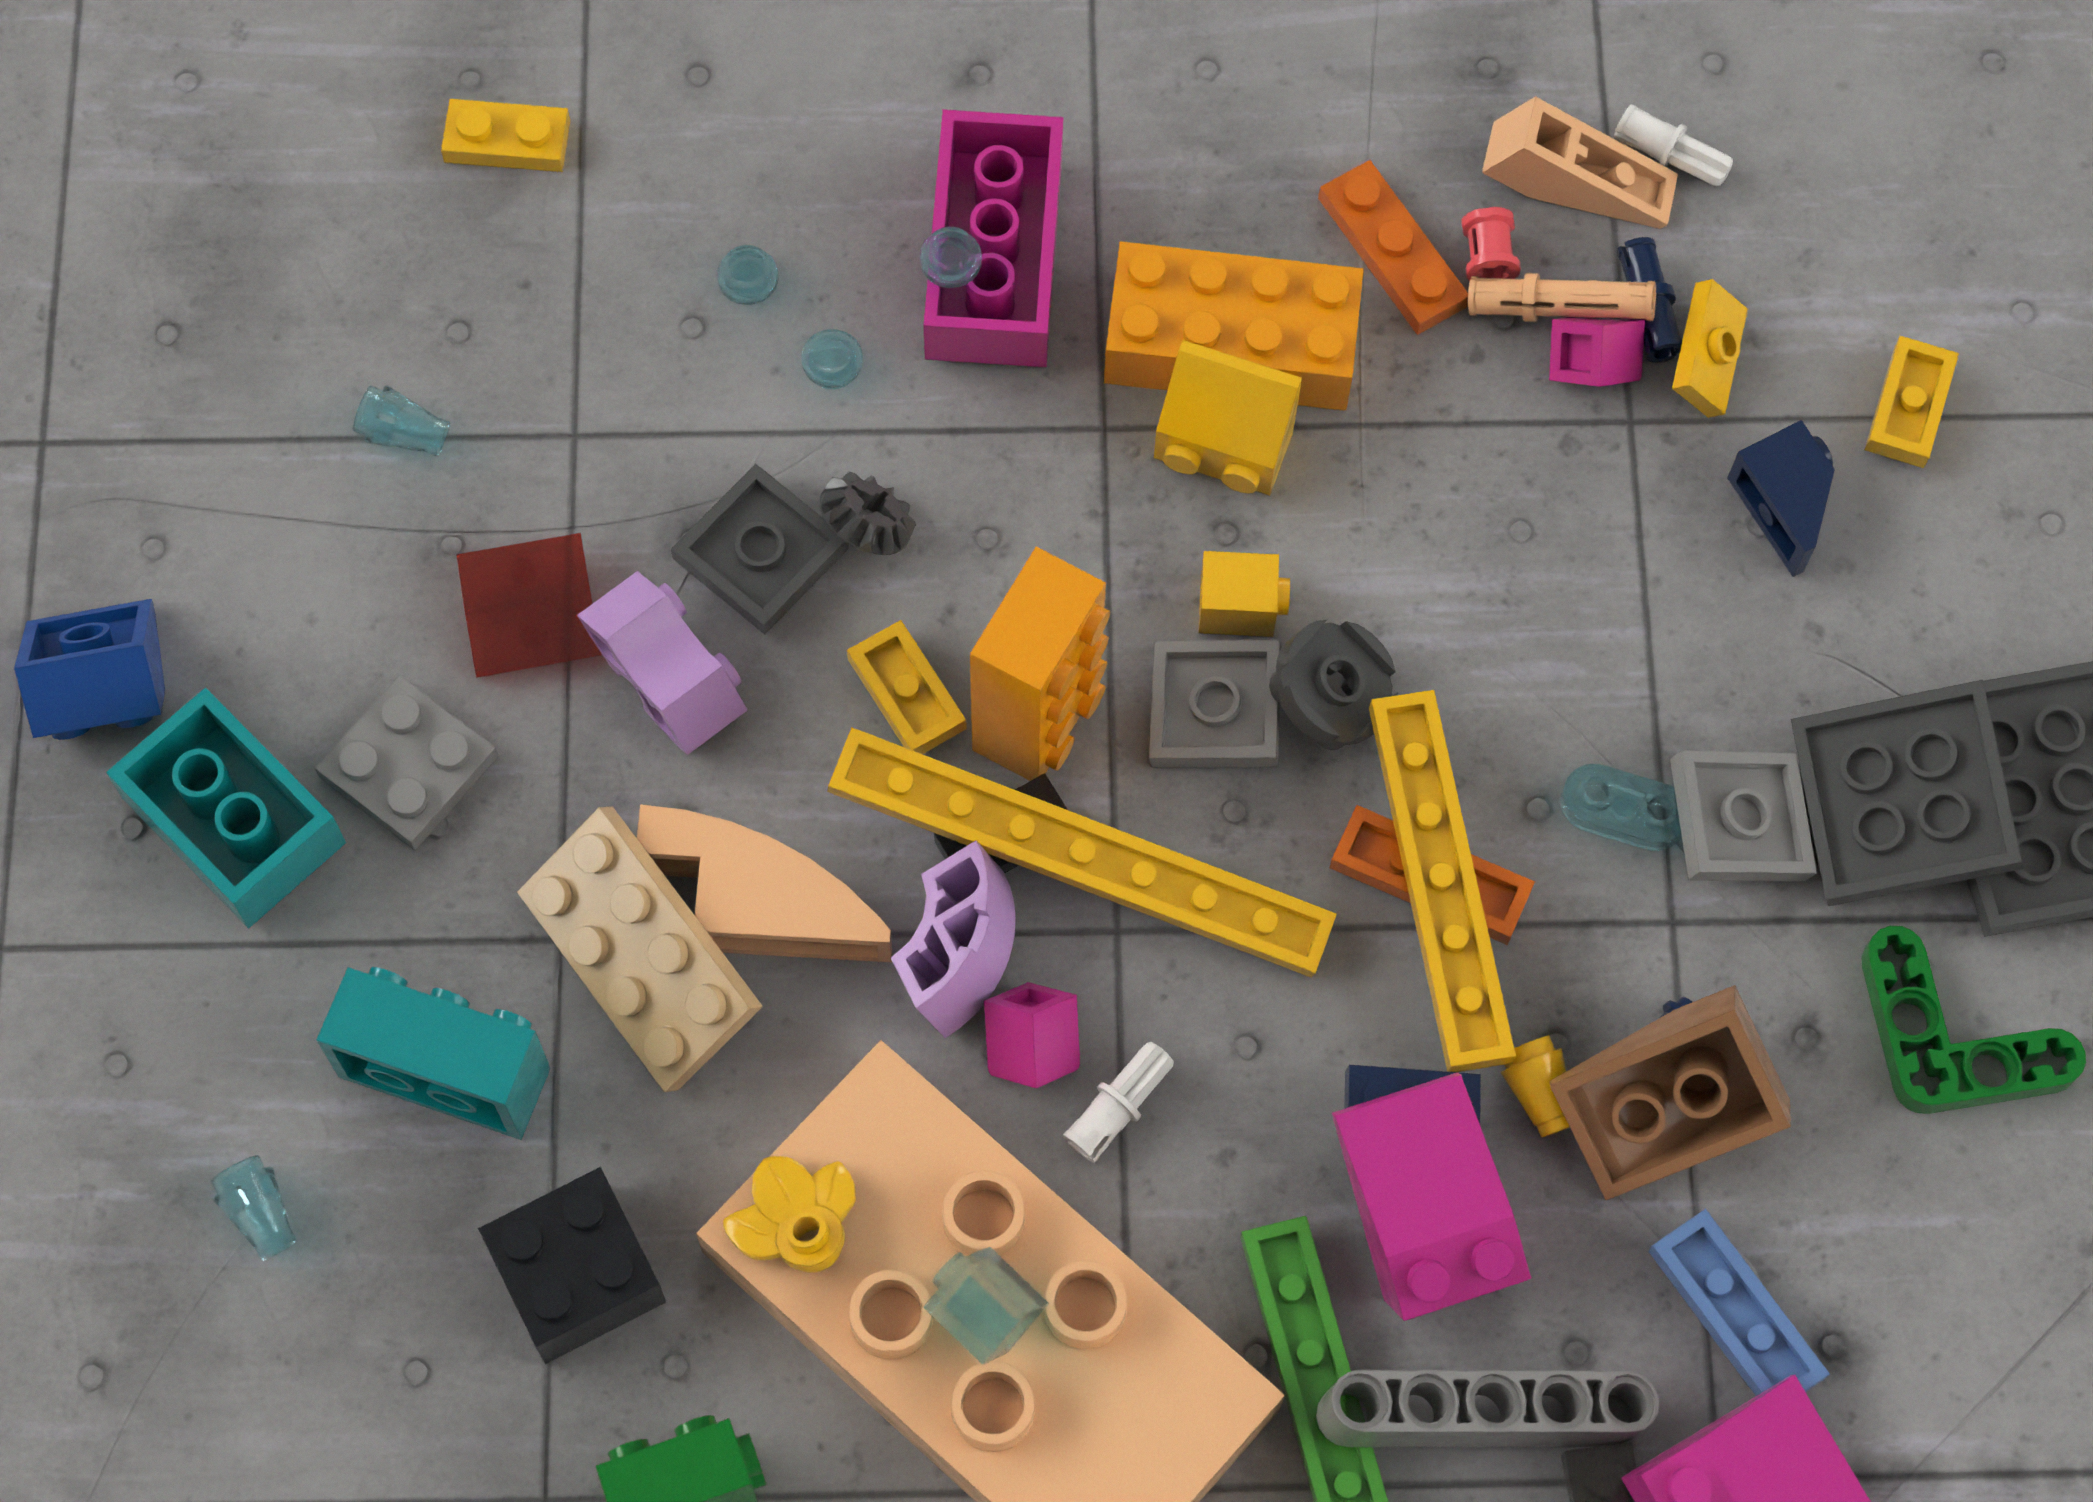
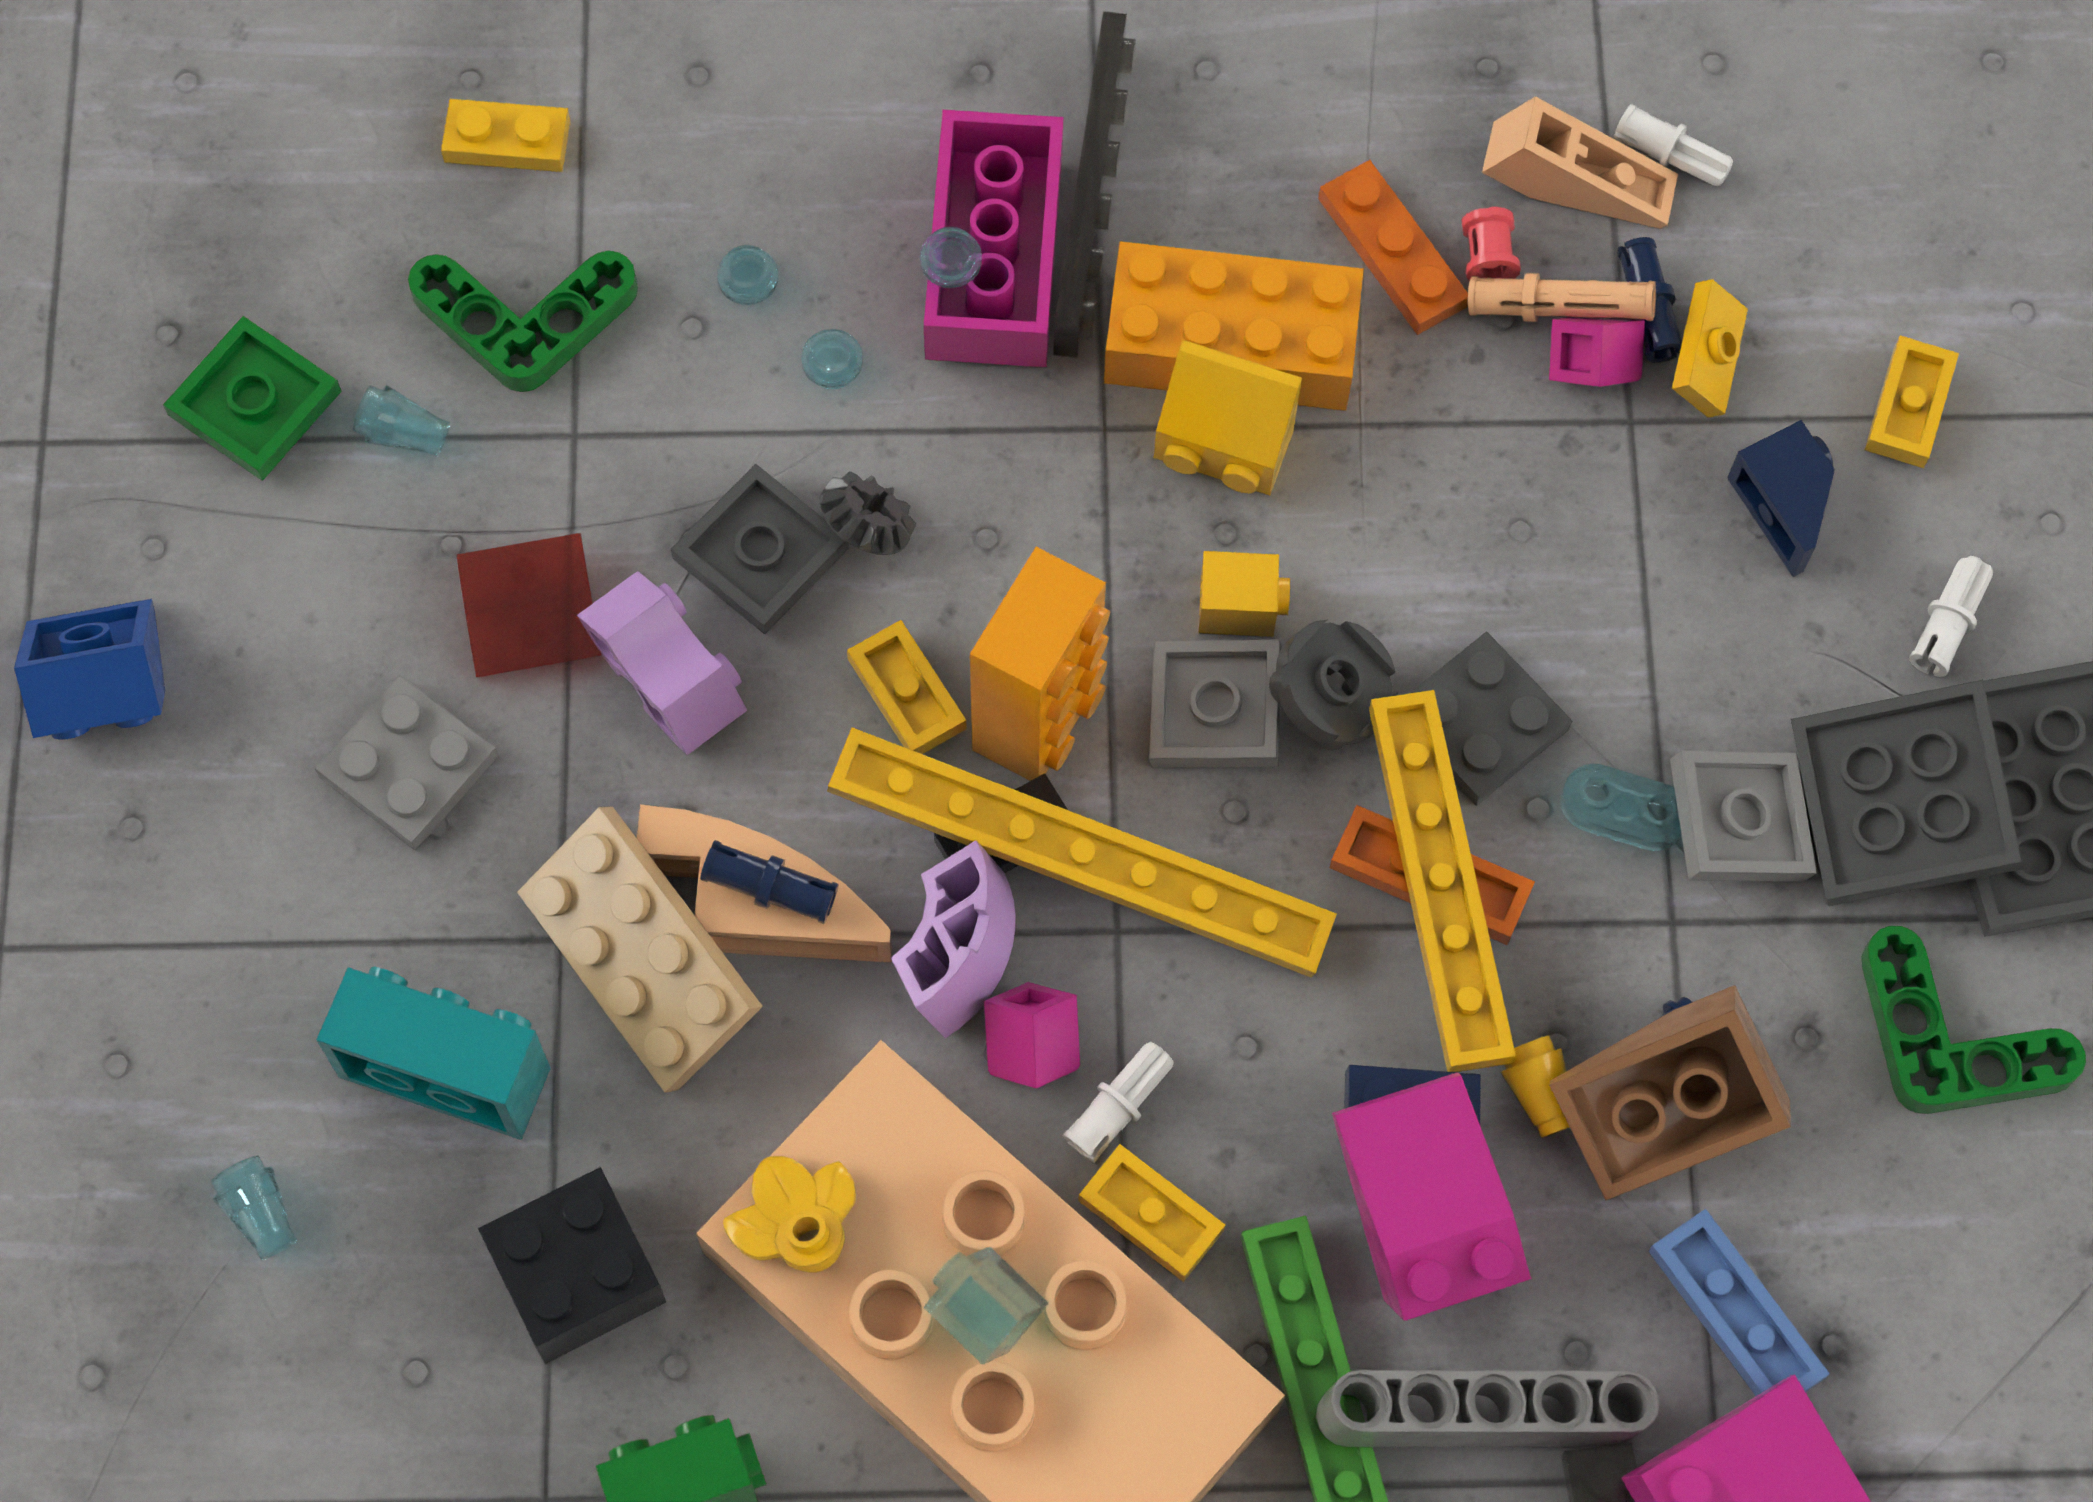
(227, 807): teal brick -> none
(252, 398): none -> green plate
(517, 335): none -> green beam
(769, 881): none -> dark blue pin
(1091, 206): none -> clear smoke plate
(1151, 1212): none -> yellow plate
(1492, 716): none -> dark grey plate
(1952, 616): none -> white axle

